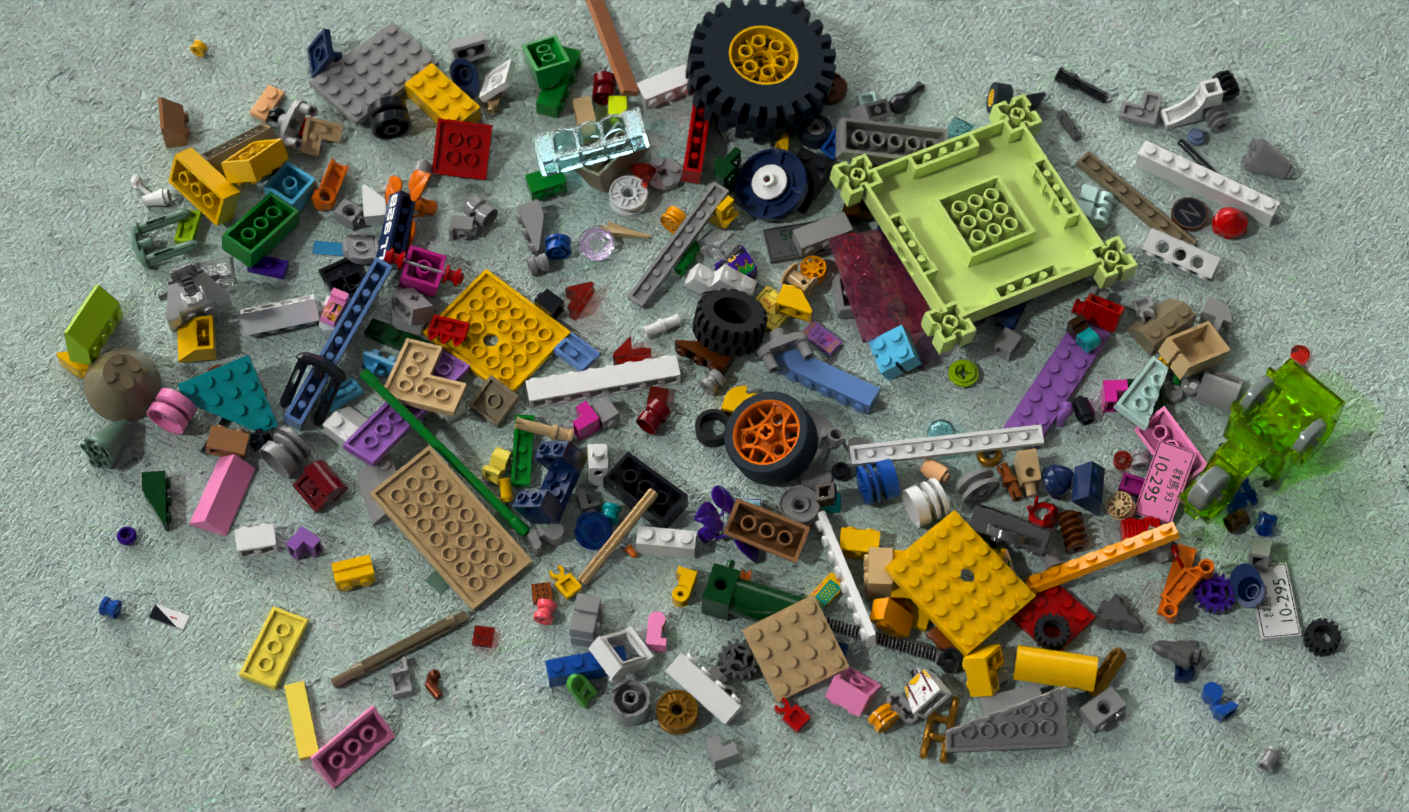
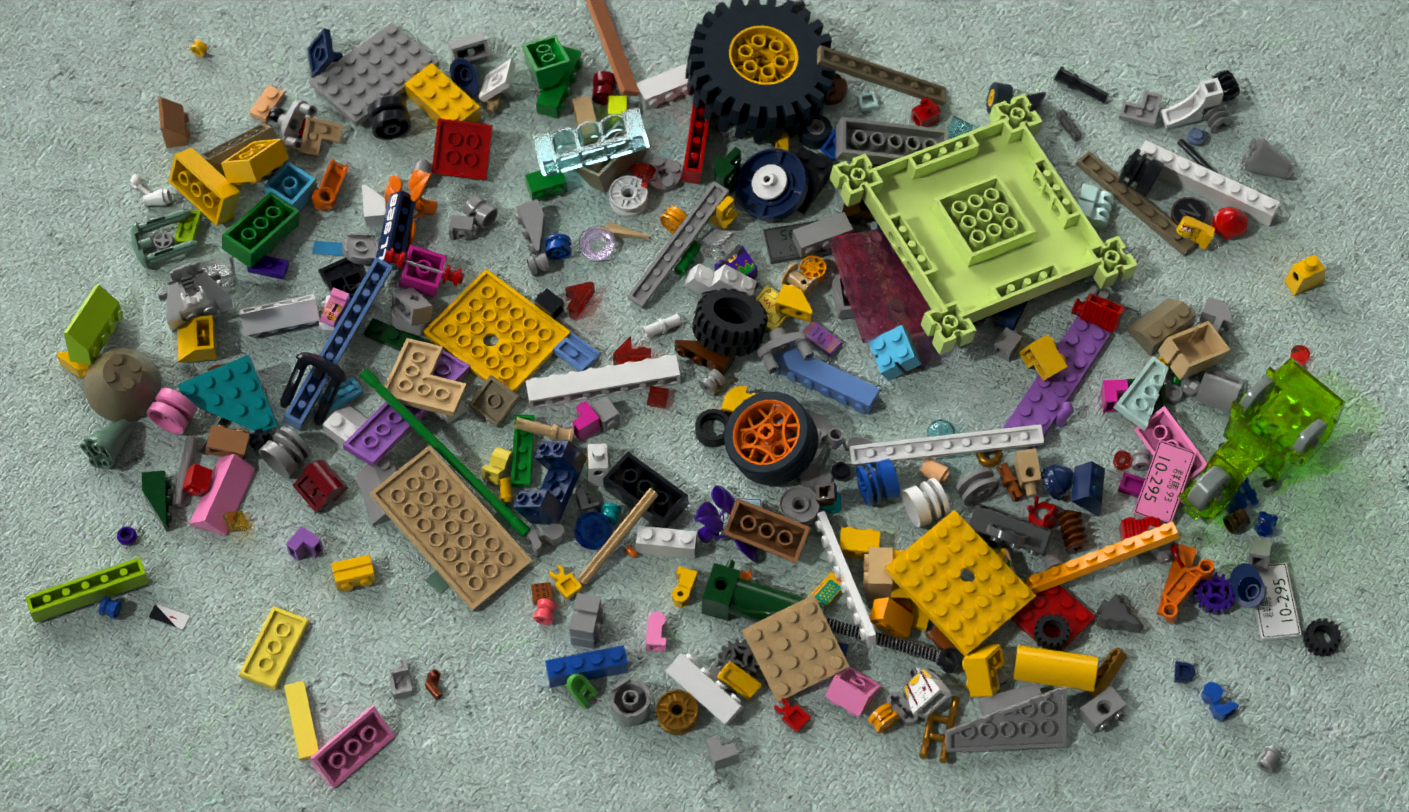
(86, 590): none -> lime brick
(161, 239): none -> light grey wheel
(186, 462): none -> light grey axle
(197, 480): none -> red brick
(236, 521): none -> clear yellow tile
(256, 540): white brick -> none
(348, 208): light grey brick -> none
(377, 364): dark azure hips -> none
(400, 648): dark tan piece -> none
(448, 329): red plate -> none
(483, 636): clear red tile -> none
(609, 659): white piece -> none
(653, 416): dark red wheel -> none
(739, 680): none -> yellow tile
(872, 111): light grey brick -> none
(880, 75): none -> dark tan plate
(902, 101): black piece -> none
(926, 113): none -> red brick
(955, 370): lime gear -> none
(1044, 357): none -> yellow brick
(1083, 334): leg -> none
(1083, 410): black brick -> none
(1120, 506): tan wheel -> none
(1140, 172): none -> black wheel
(1144, 308): light grey plate -> none
(1179, 652): dark grey rock -> none
(1196, 231): none -> yellow leg
(1210, 260): white brick -> none
(1308, 272): none -> yellow torso

